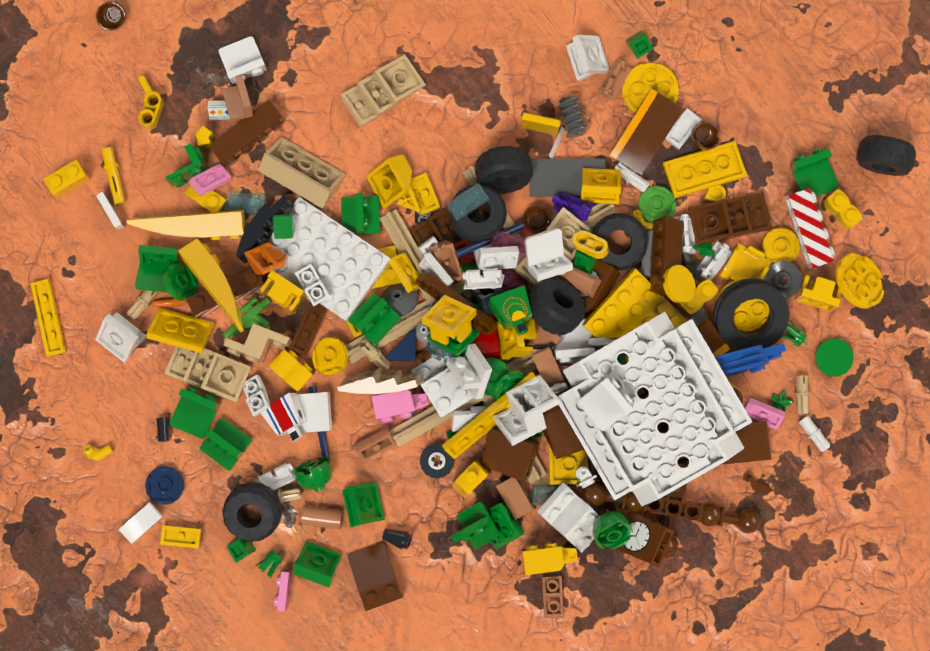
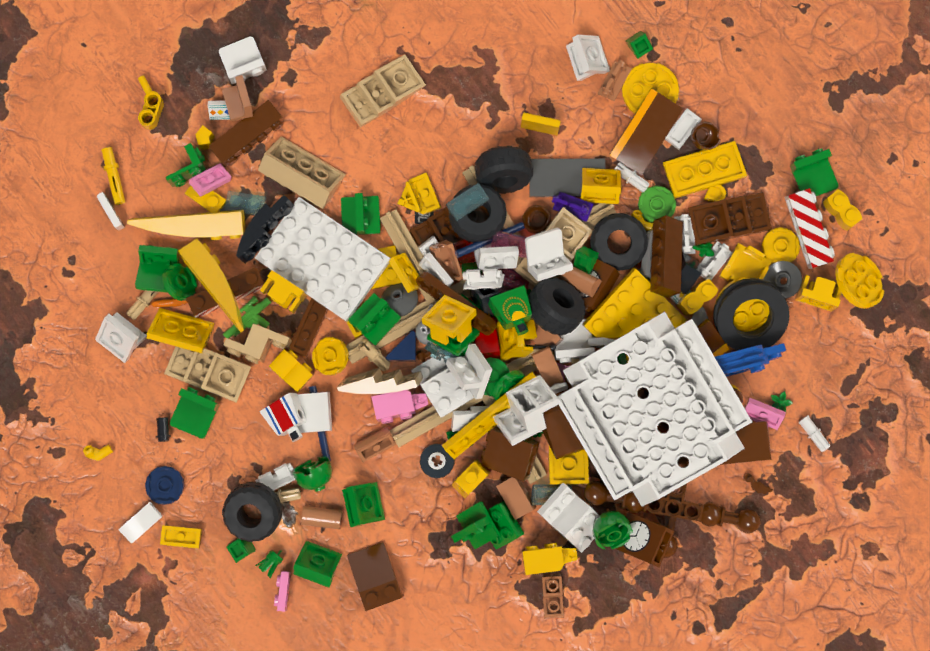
(48, 317): yellow tile -> none
(66, 179): yellow brick -> none
(111, 15): reddish brown hair -> none
(225, 444): green bracket -> none
(256, 395): white slope -> none
(265, 258): orange slope -> none
(283, 226): green slope -> none
(312, 284): white slope -> none
(391, 180): yellow slope -> none
(398, 538): black cone -> none
(555, 146): white sticker -> none
(572, 116): dark grey piece -> none
(584, 477): white hinge -> none
(592, 244): yellow plate -> none
(606, 403): white bracket -> none
(679, 284): yellow tile -> none
(799, 335): green piece -> none
(802, 394): tan axle -> none
(834, 357): green tile -> none
(886, 155): black tyre -> none

